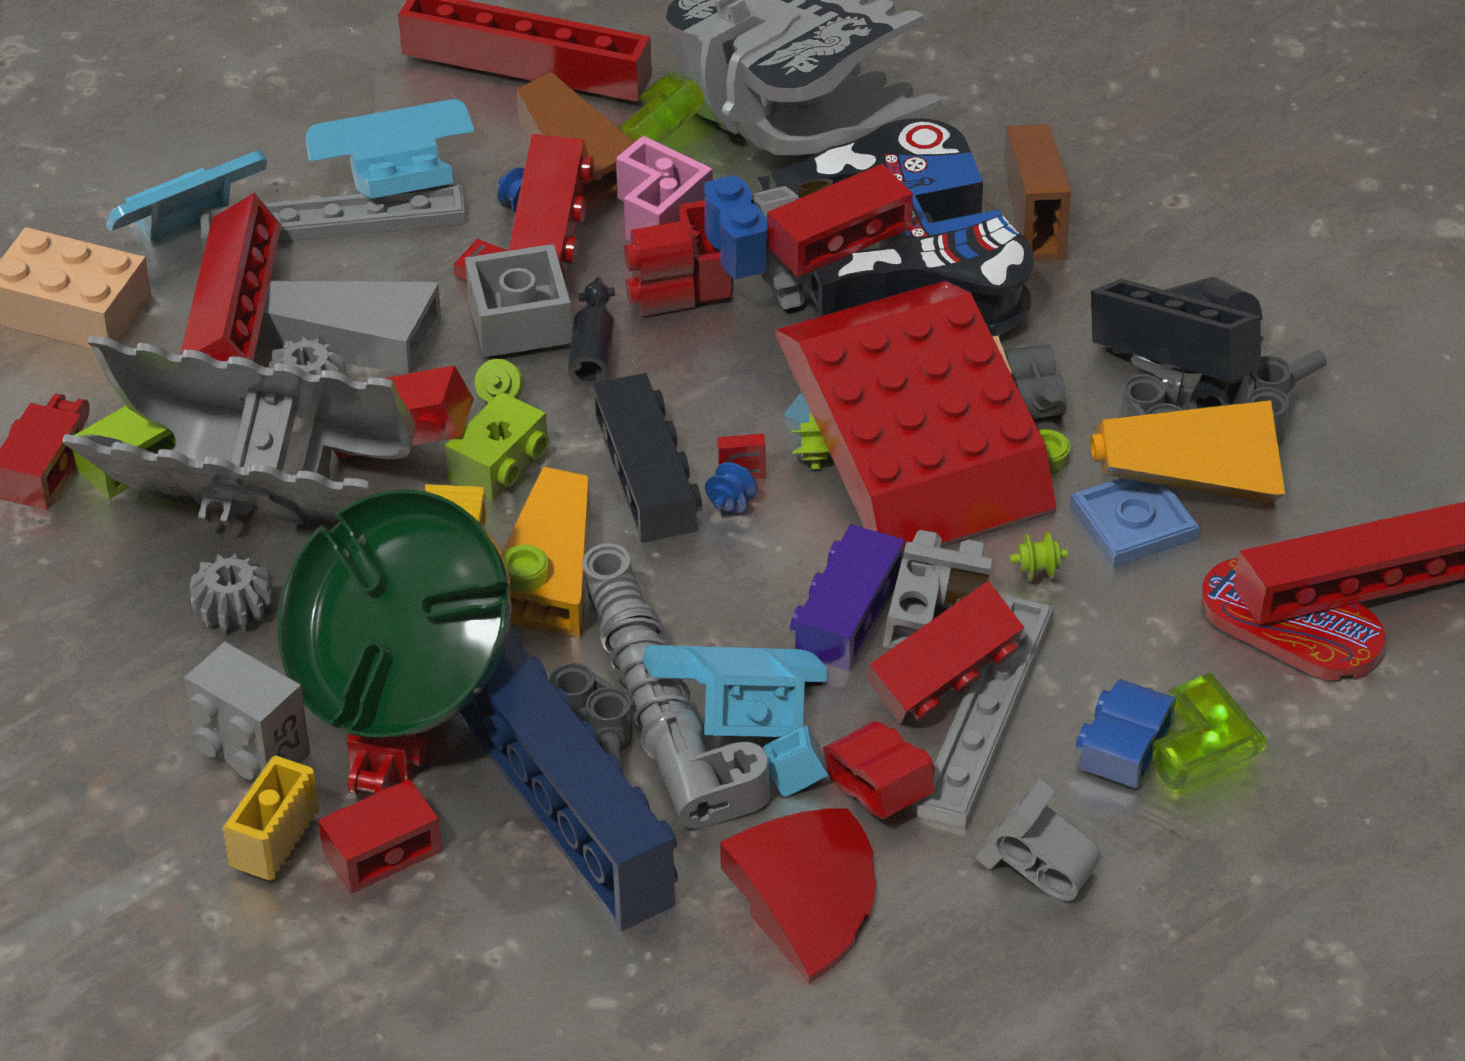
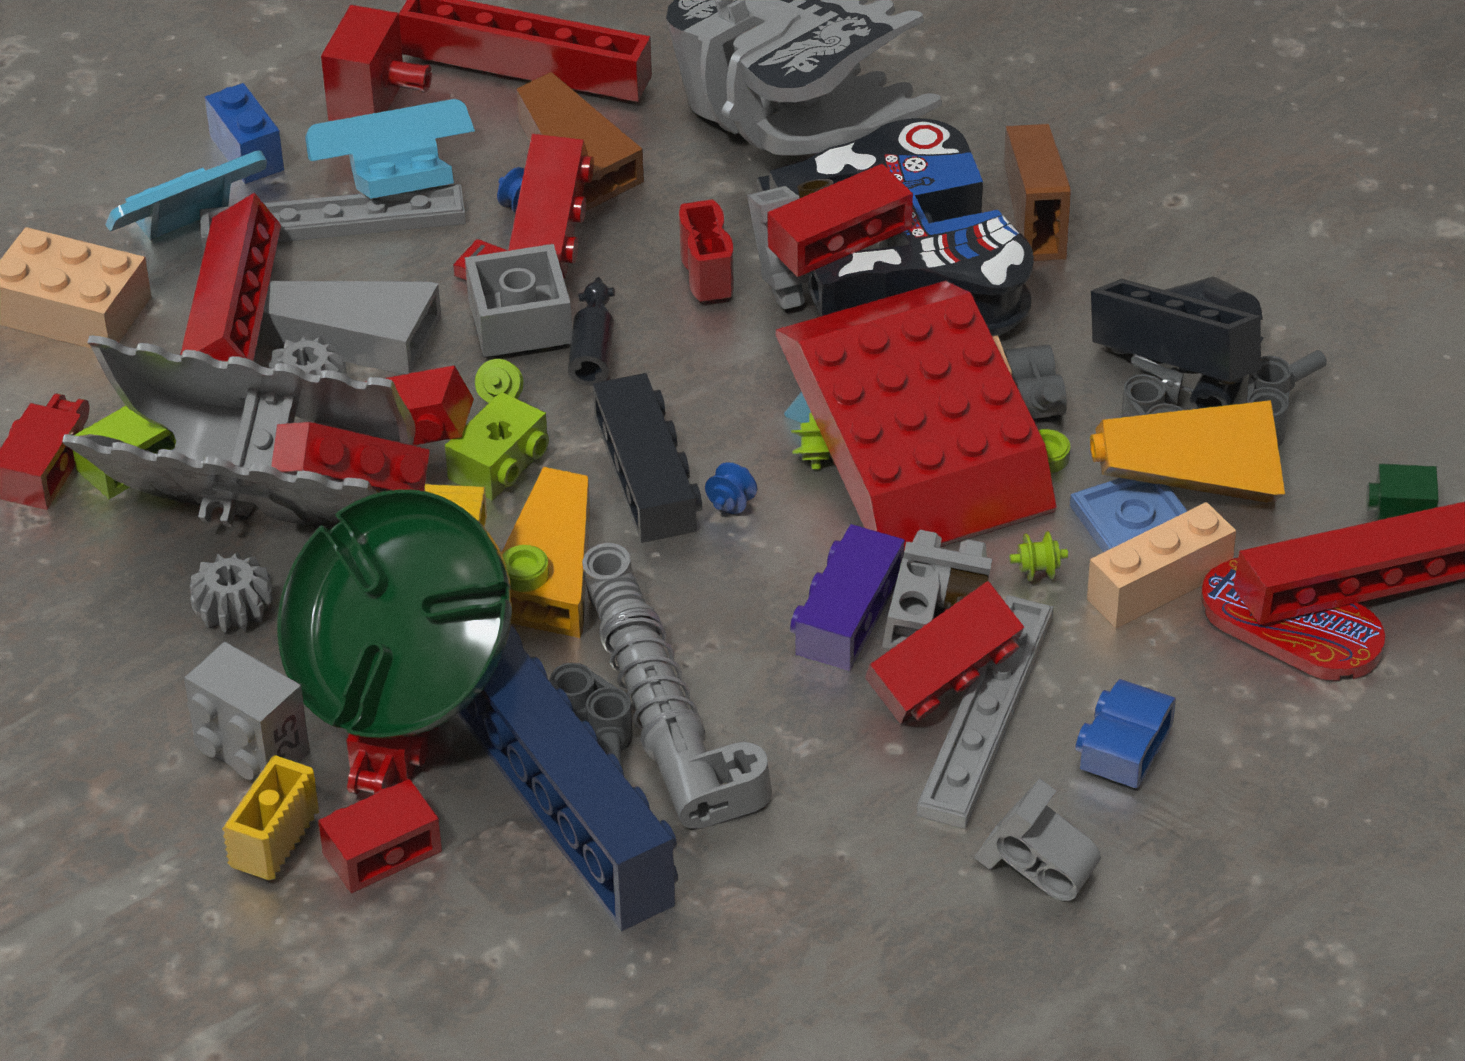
(243, 126): none -> blue brick
(349, 455): none -> red brick
(366, 64): none -> red brick
(656, 183): bright pink brick -> none
(661, 269): red brick -> none
(666, 108): clear neon green brick -> none
(735, 227): blue brick -> none
(745, 451): red tile -> none
(745, 687): medium azure plate -> none
(795, 761): medium azure slope -> none
(805, 883): red brick -> none
(880, 769): red brick -> none
(1159, 564): none -> light nougat brick
(1215, 734): clear neon green brick -> none
(1402, 490): none -> dark green brick

